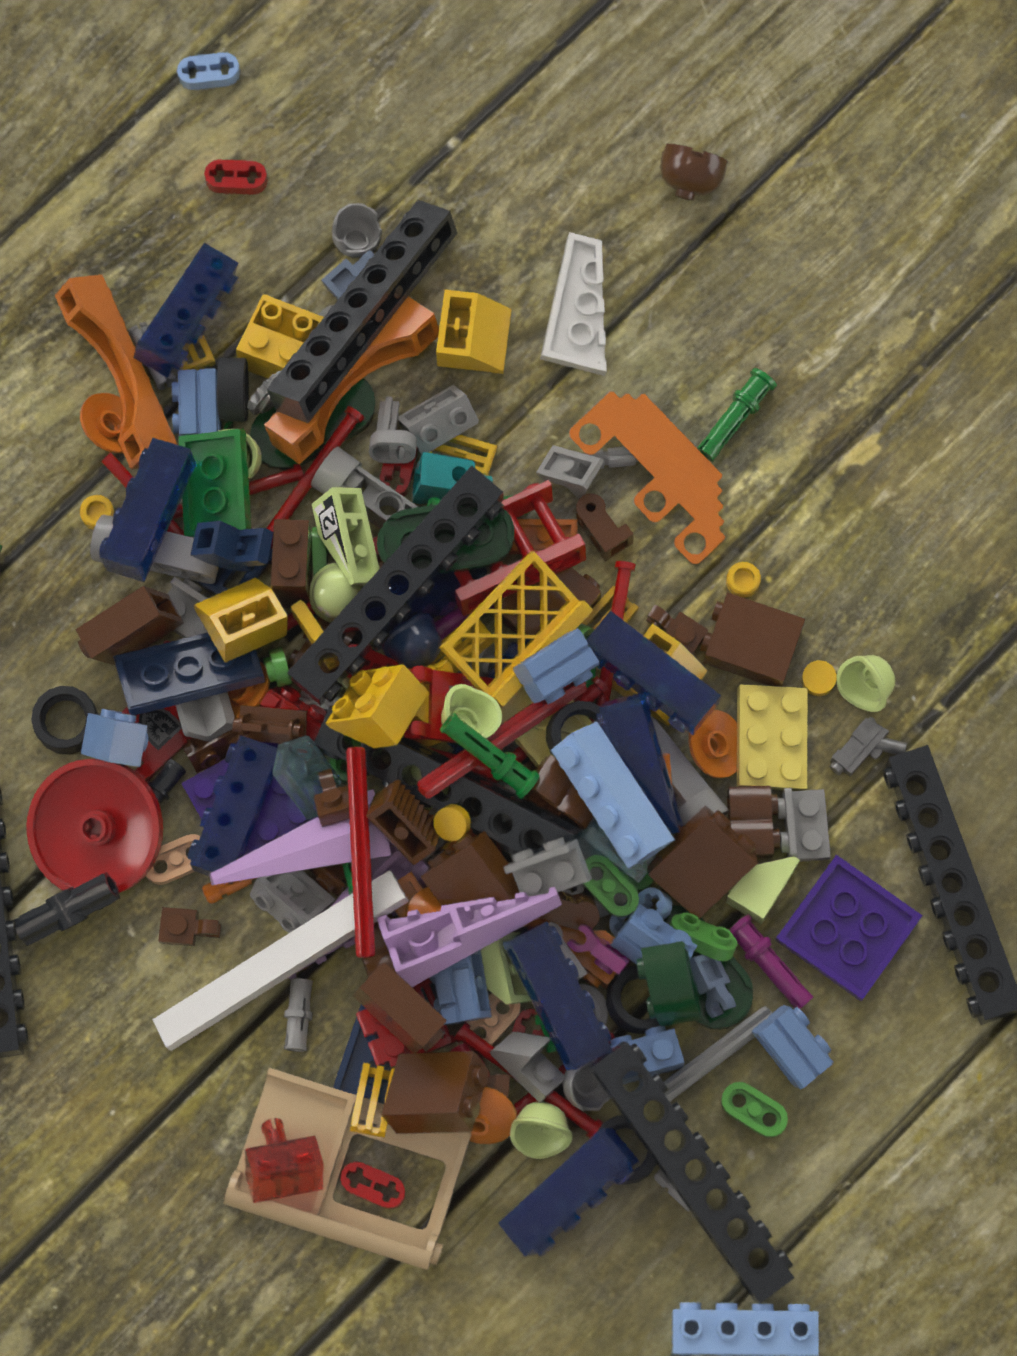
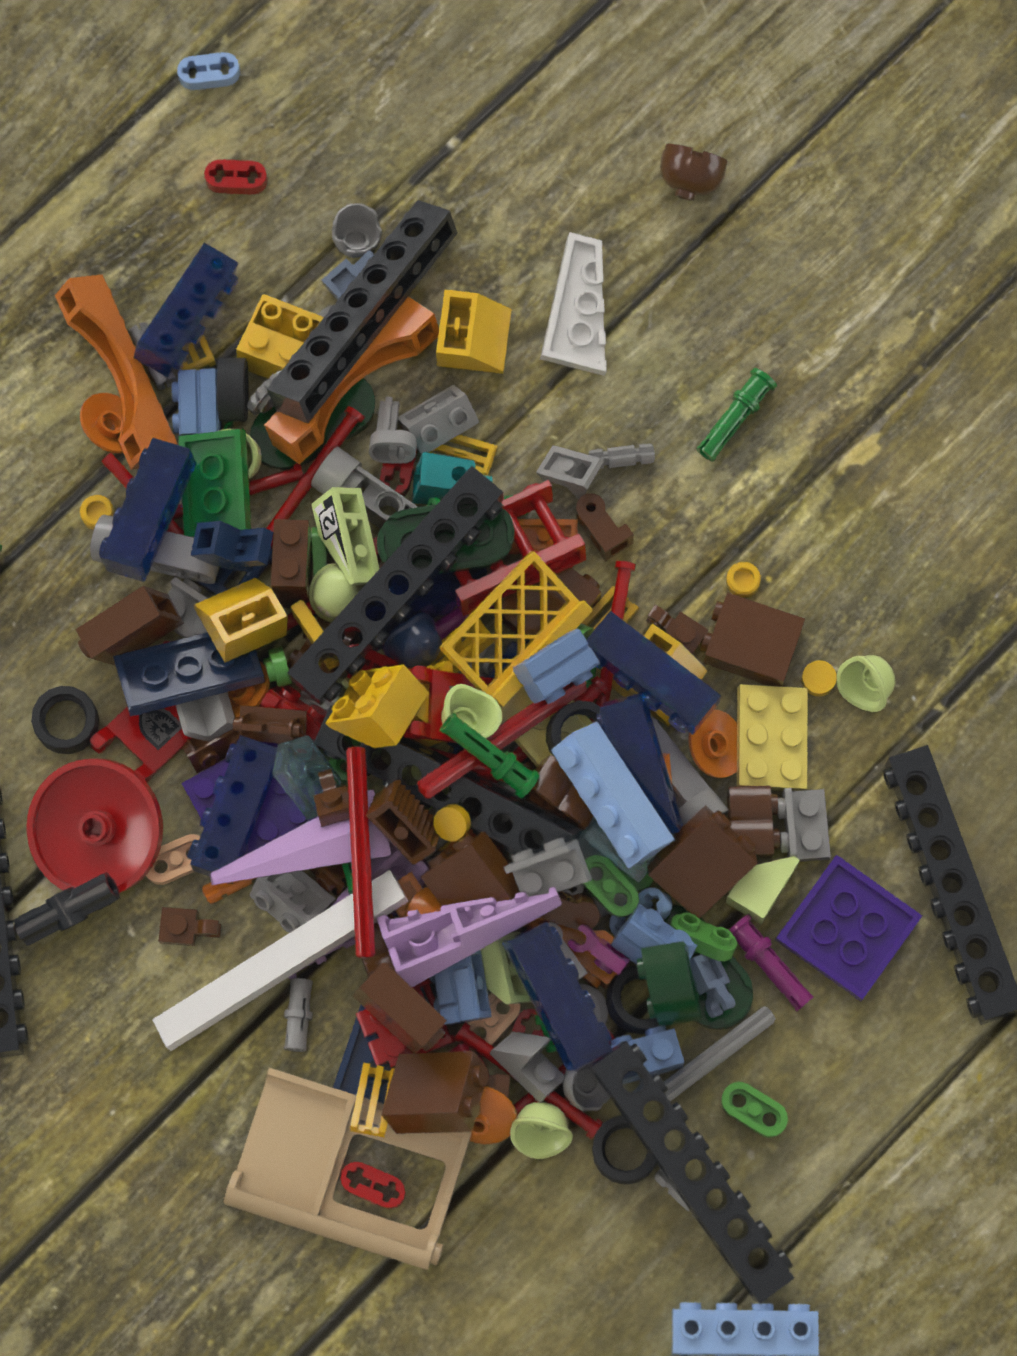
(115, 738): medium blue brick -> none
(166, 780): black pin -> none
(283, 1165): clear red brick -> none
(569, 1192): clear blue brick -> none
(669, 456): orange piece -> none
(793, 1045): medium blue brick -> none
(864, 741): flat silver piece -> none

